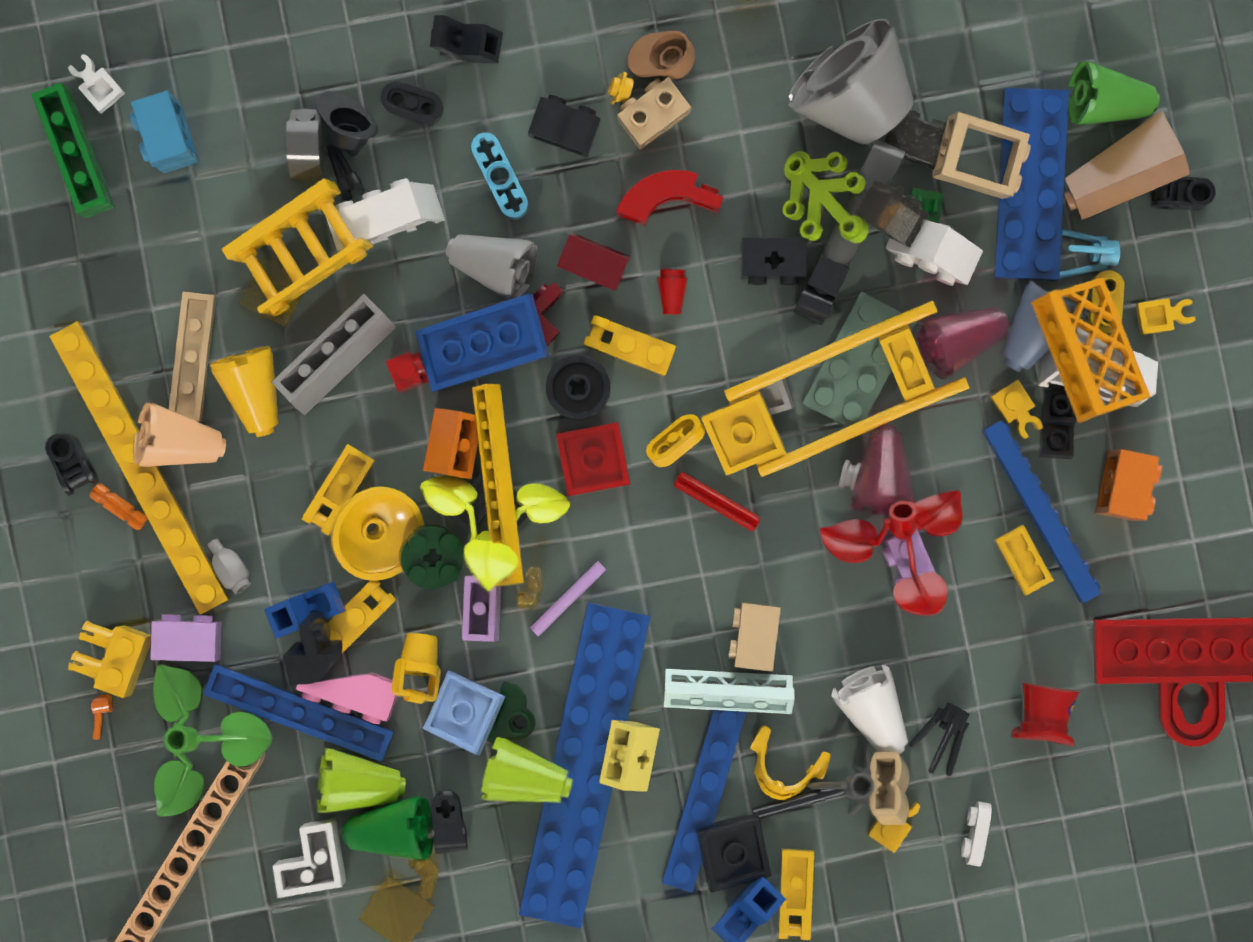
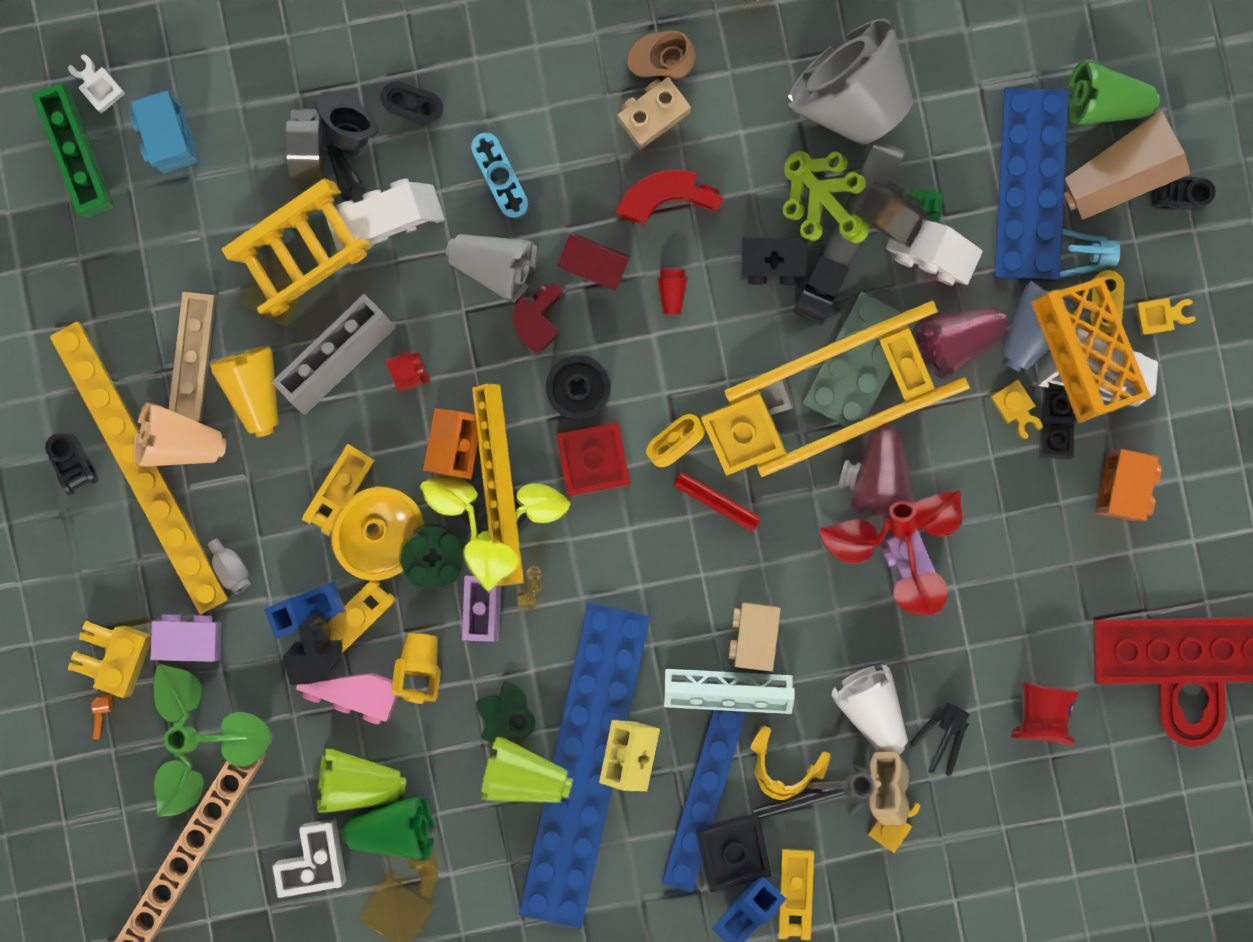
(118, 506): orange axle -> none
(298, 712): blue plate -> none
(448, 828): black piece -> none
(464, 712): light blue plate -> none
(465, 41): black brick -> none
(482, 343): blue plate -> none
(564, 126): black brick -> none
(568, 598): lavender bar -> none
(620, 88): yellow plate -> none
(630, 346): yellow plate -> none
(918, 139): clear smoke brick -> none
(951, 147): tan window -> none
(974, 846): white plate -> none
(1023, 560): yellow plate -> none
(1041, 512): blue piece -> none

